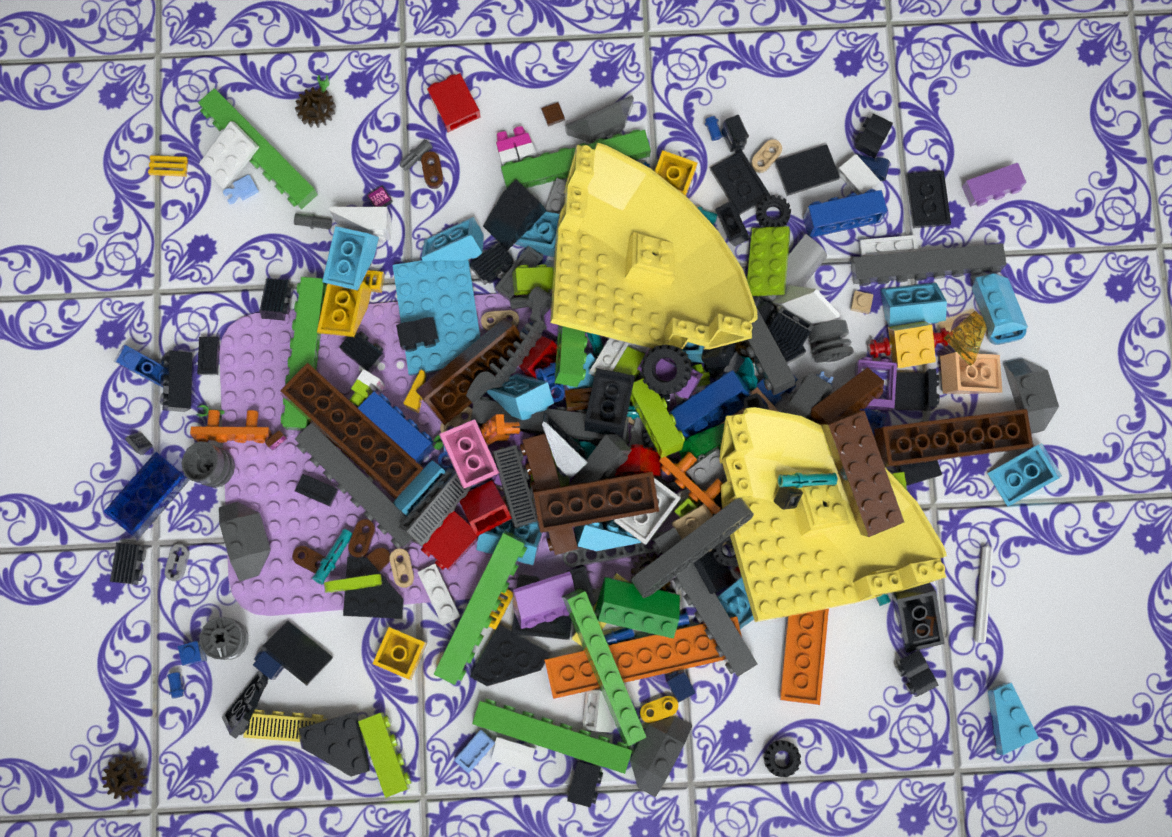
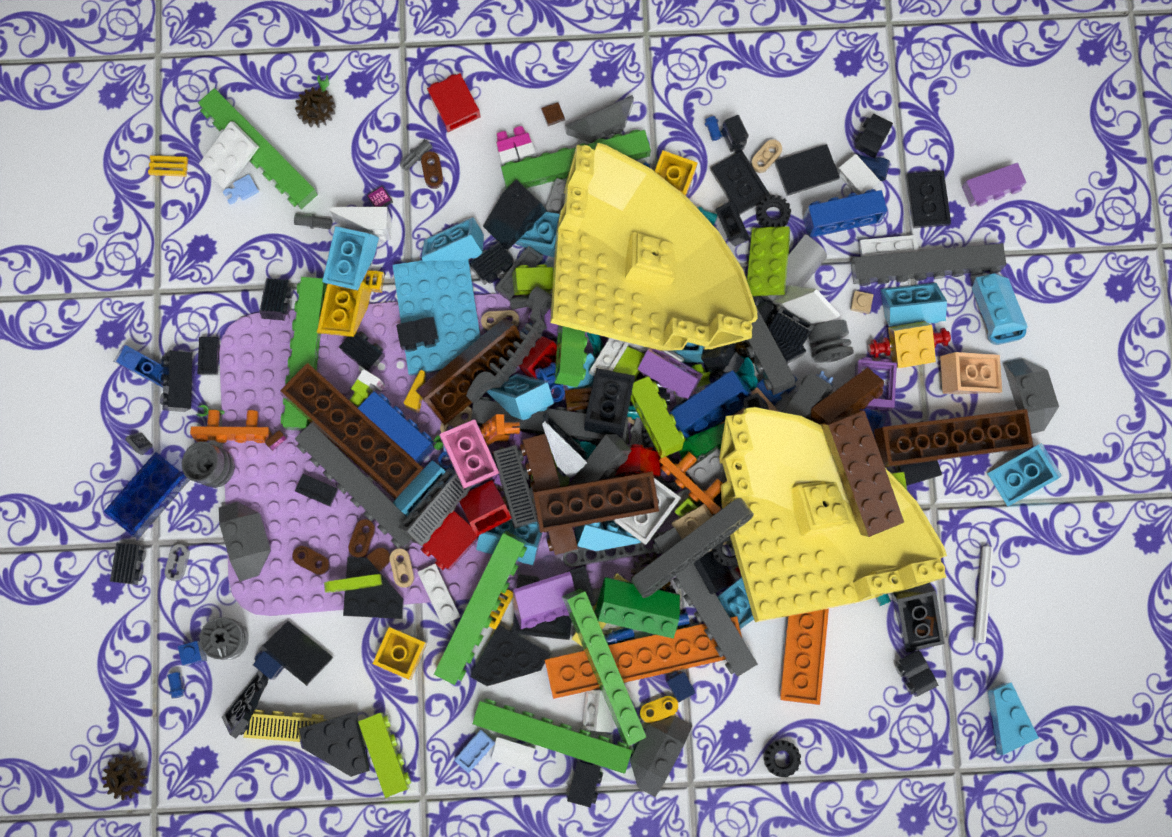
(321, 575): teal pin -> none
(649, 369): black tyre -> none
(788, 497): black slope -> none
(800, 480): teal pin -> none
(917, 391): black bracket -> none
(968, 337): clear yellow wing -> none

